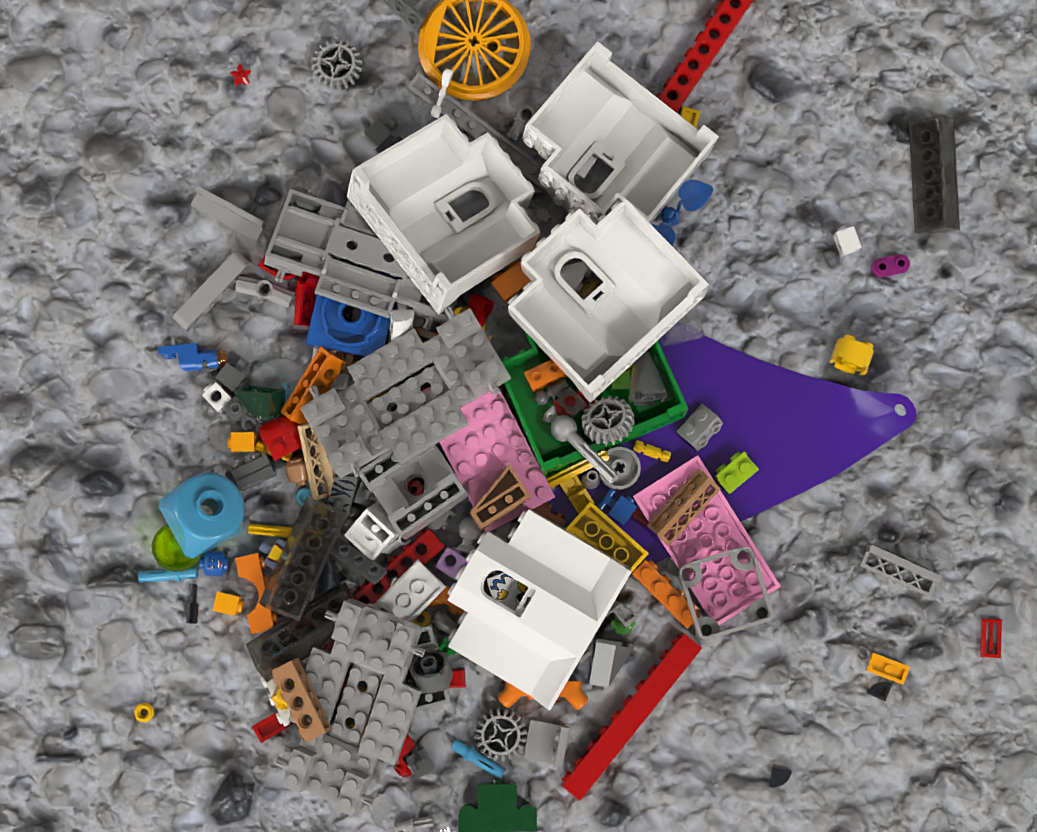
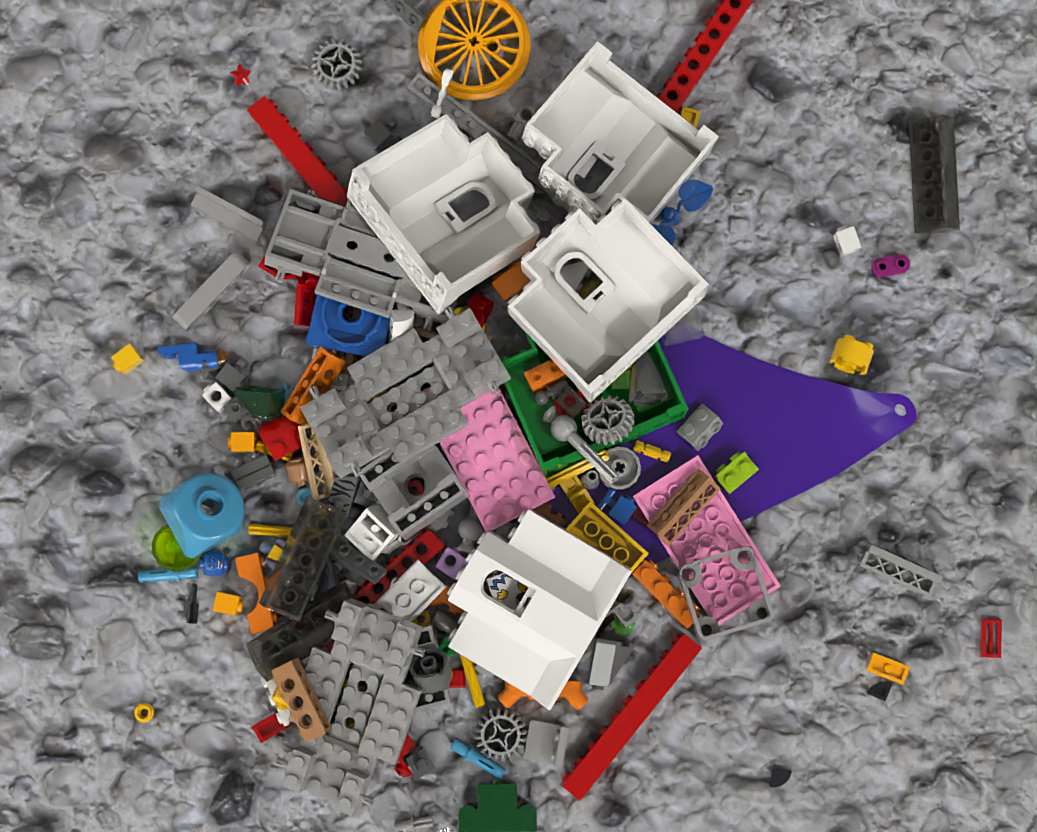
(127, 359): none -> yellow brick
(253, 287): light grey piece -> none
(297, 152): none -> red brick
(473, 682): none -> yellow axle
(502, 498): medium nougat wedge -> none

